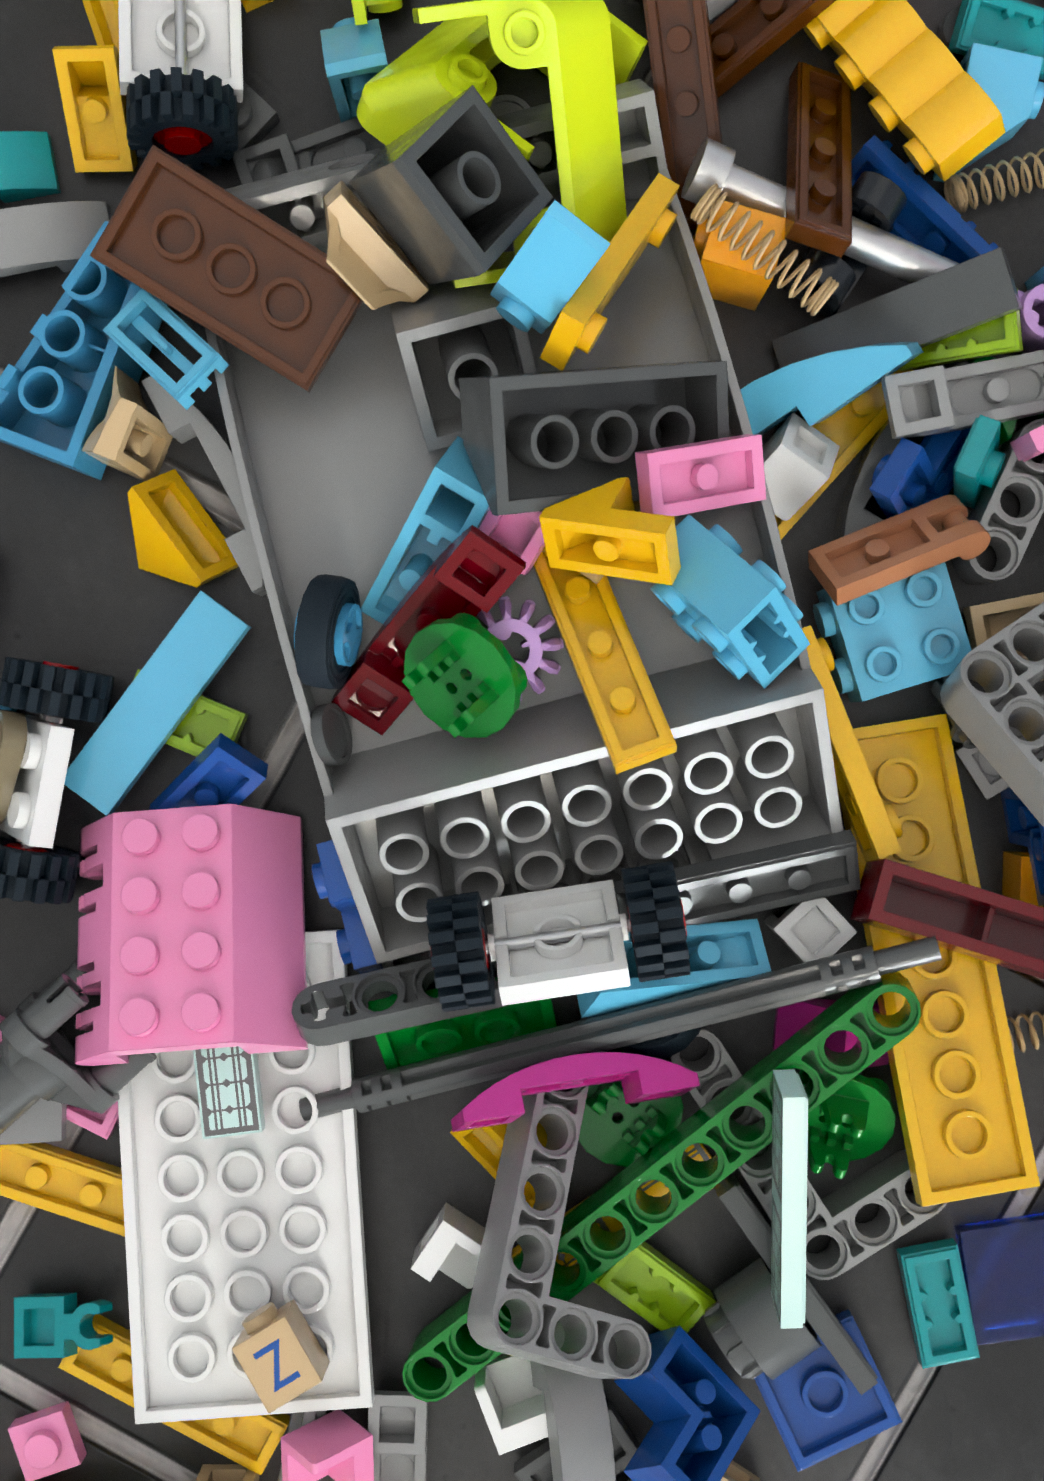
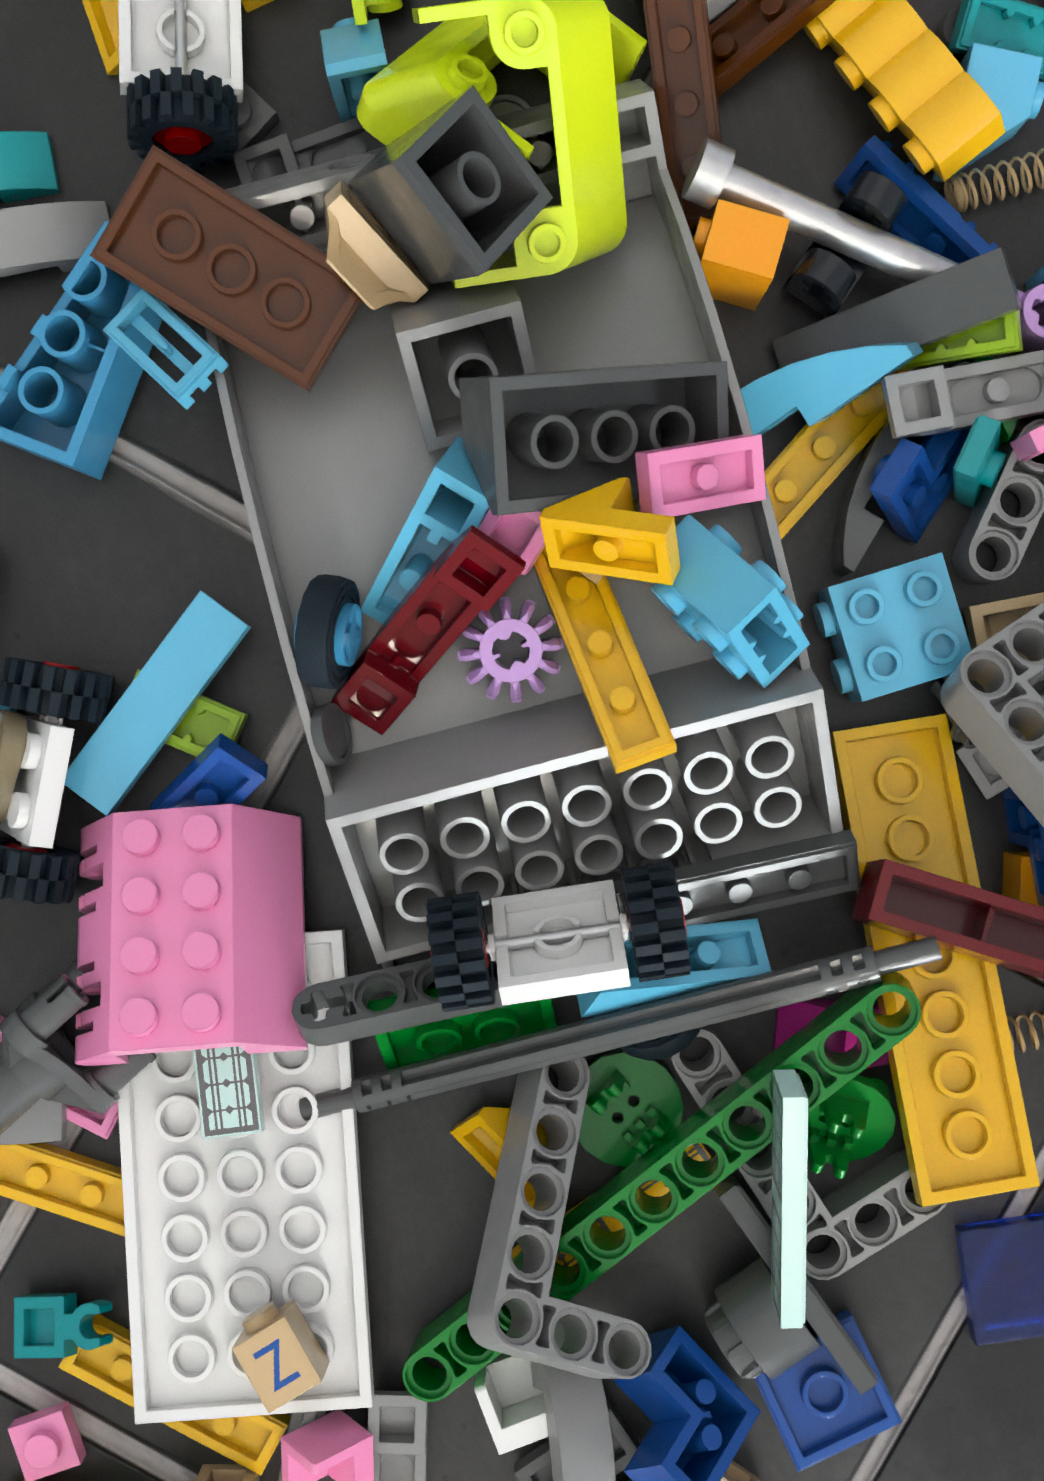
(94, 108): yellow slope -> none
(129, 434): tan slope -> none
(176, 533): yellow slope -> none
(184, 426): light grey slope -> none
(332, 884): blue plate -> none
(441, 658): green plate -> none
(450, 1246): white panel -> none
(547, 269): medium azure slope -> none
(581, 318): yellow plate -> none
(641, 1079): dark pink slope -> none
(657, 1289): lime plate -> none
(709, 206): tan piece -> none
(796, 464): white panel -> none
(812, 929): white panel -> none
(819, 160): reddish brown tile -> none
(872, 822): yellow plate -> none
(897, 548): nougat plate -> none
(937, 1303): teal plate -> none

